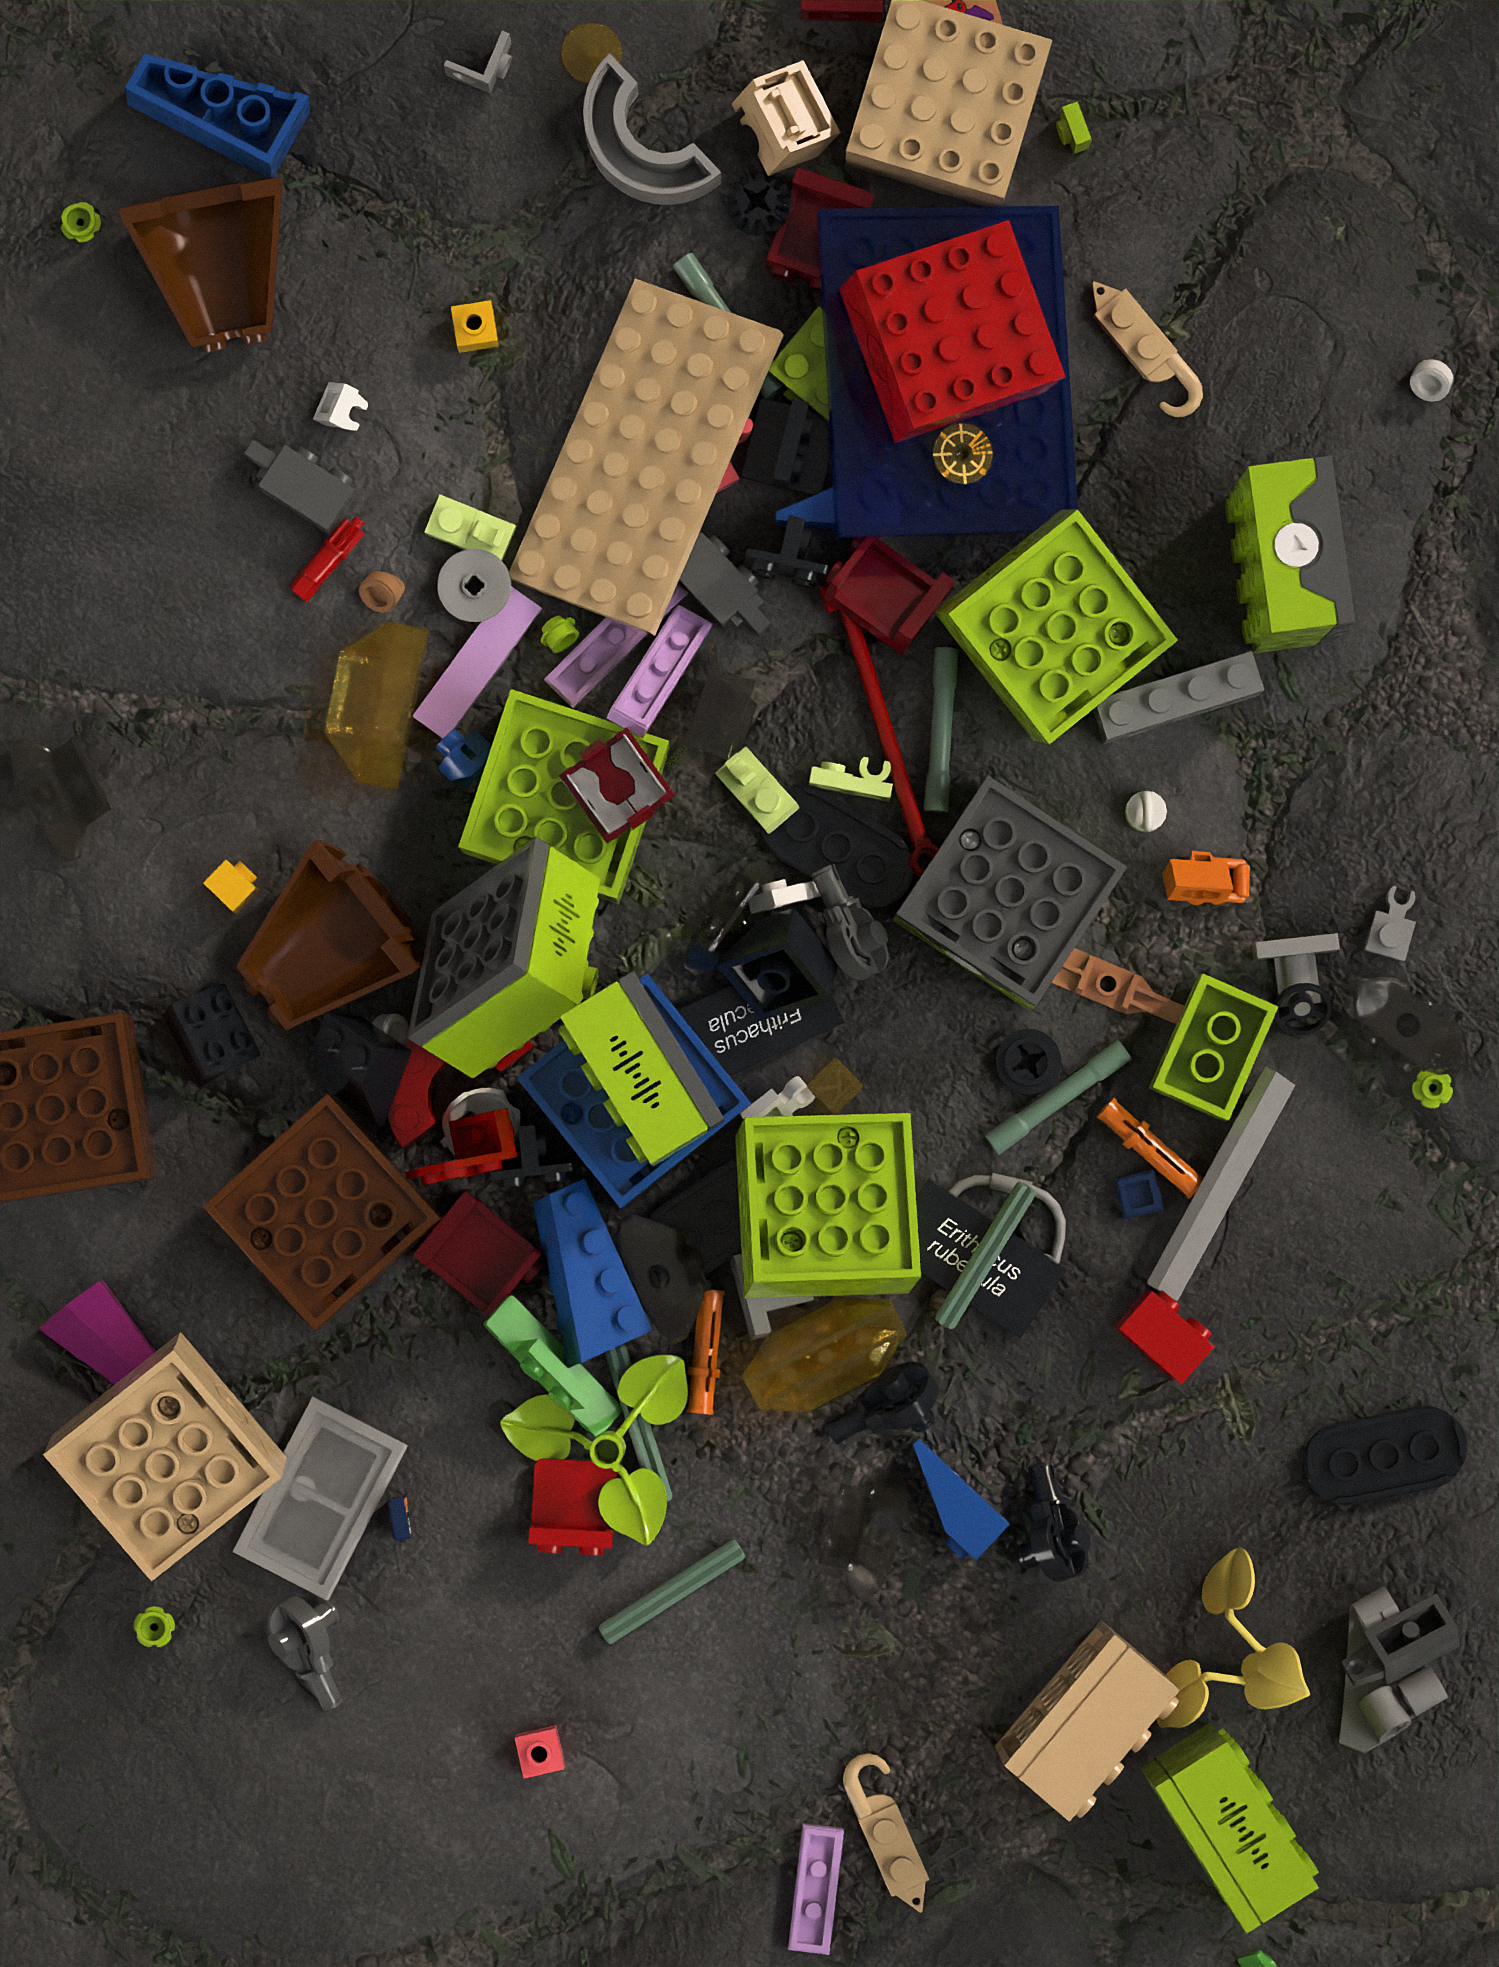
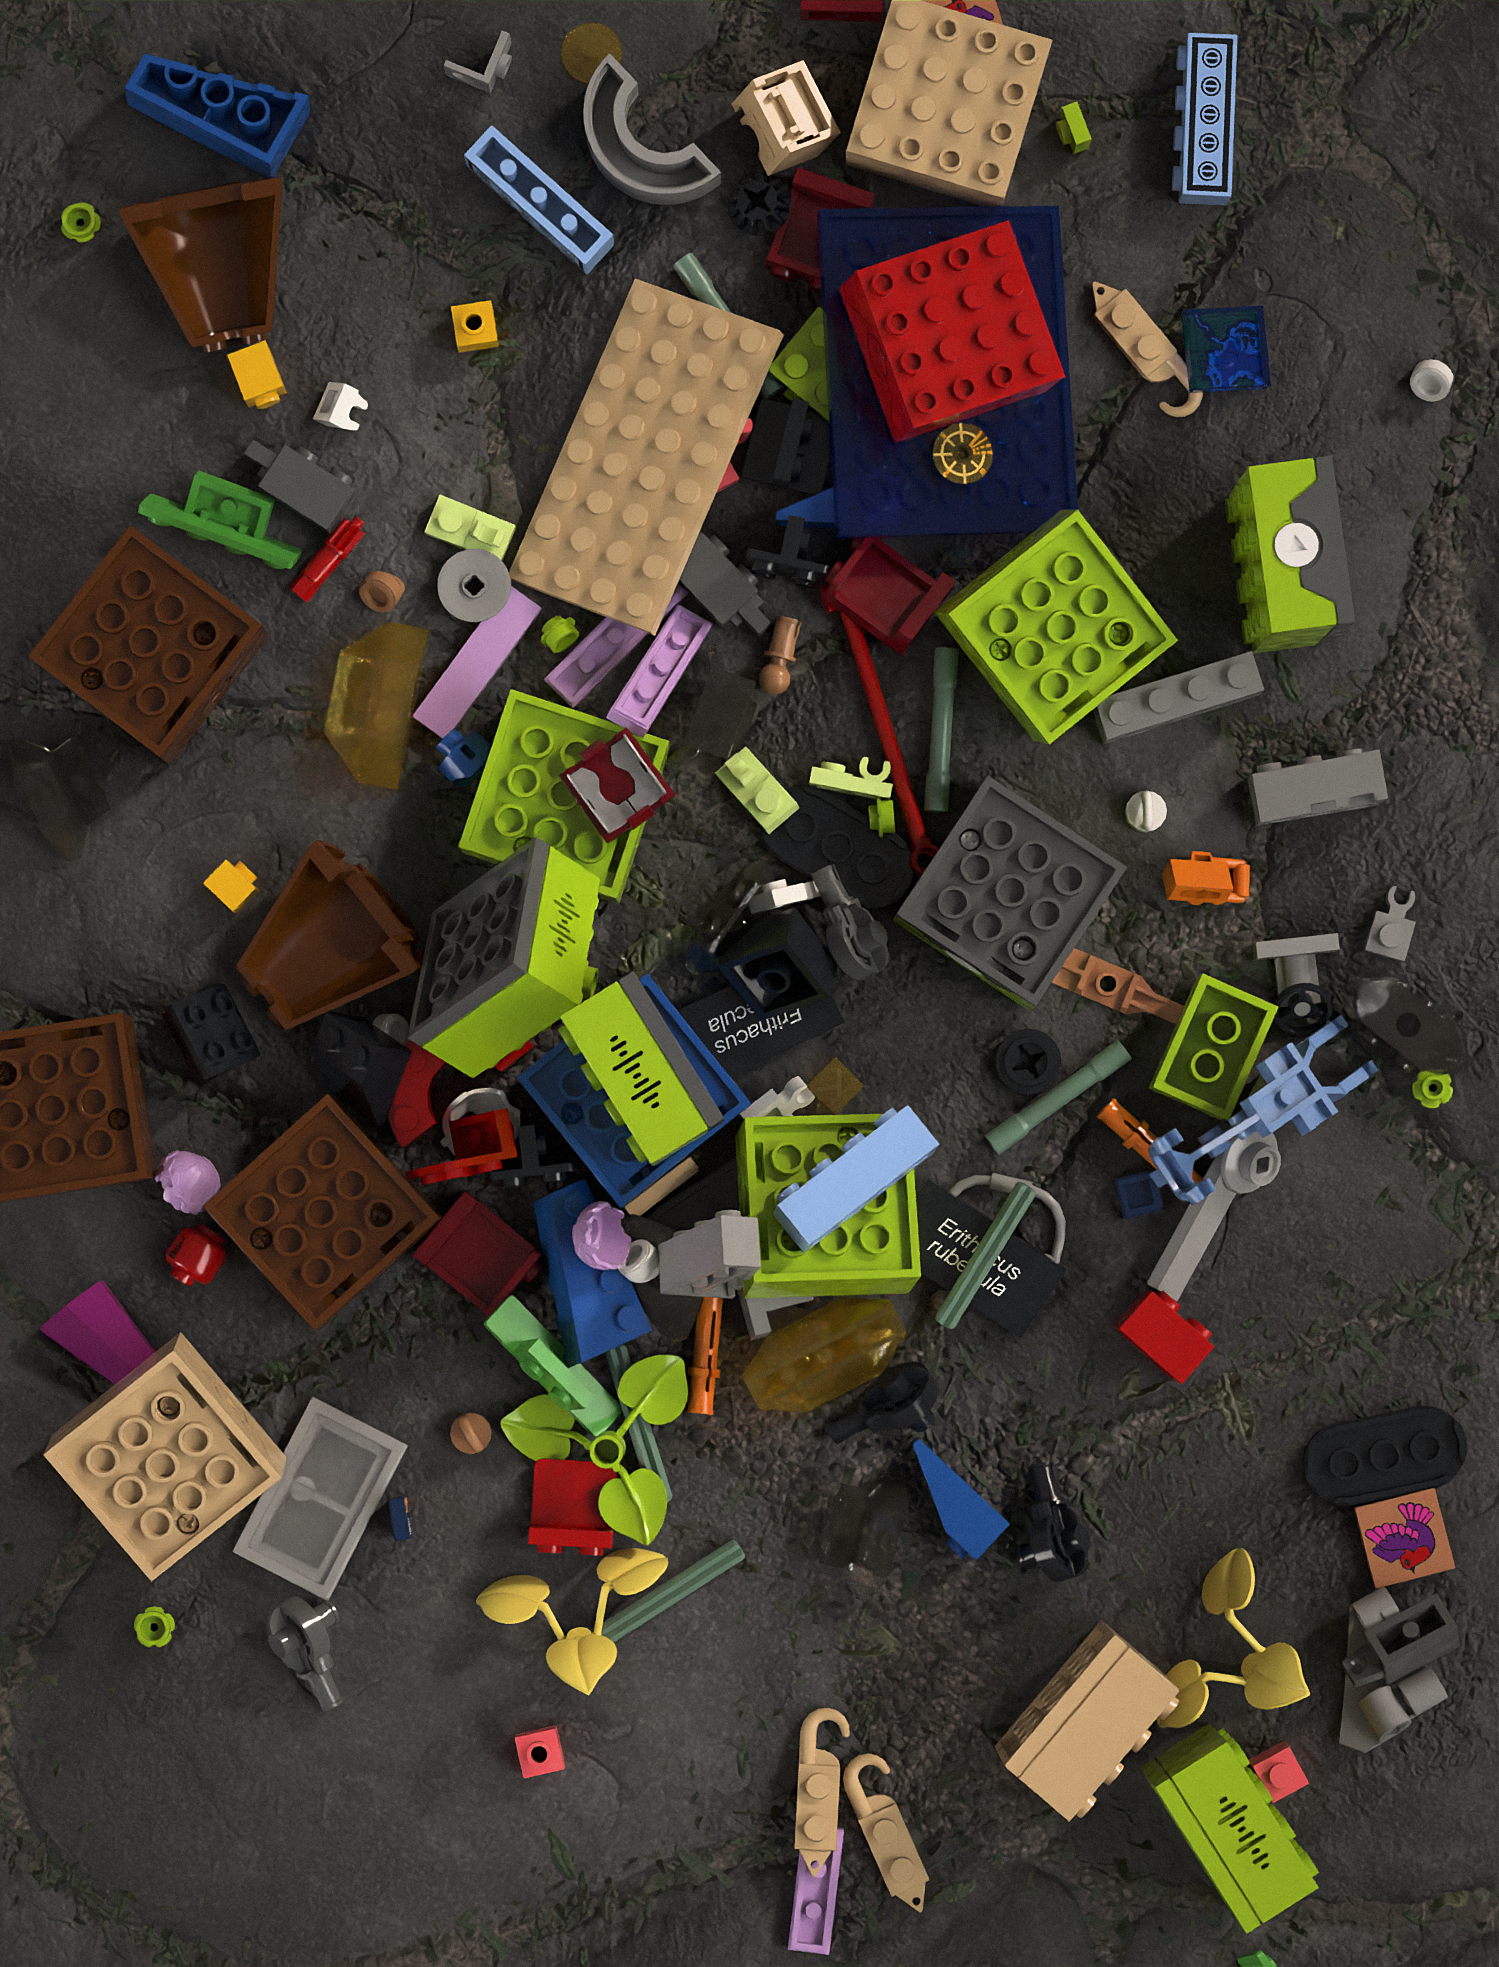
(150, 645): none -> reddish brown piece
(187, 1180): none -> lavender hair
(196, 1255): none -> red head
(225, 515): none -> bright green bracket
(257, 375): none -> yellow brick
(471, 1433): none -> medium nougat tile
(539, 199): none -> light blue brick
(581, 1655): none -> light yellow plant
(600, 1237): none -> lavender hair
(641, 1263): none -> white tile
(662, 1187): none -> tan tile
(710, 1257): none -> light grey wedge
(774, 676): none -> medium nougat pin
(817, 1791): none -> tan plate
(855, 1178): none -> light blue brick
(882, 816): none -> lime plate
(1207, 119): none -> light blue brick
(1226, 349): none -> clear blue tile
(1250, 1163): none -> light grey piece
(1278, 1771): none -> coral brick
(1289, 1095): none -> medium blue piece
(1317, 786): none -> light grey wedge
(1404, 1537): none -> tile

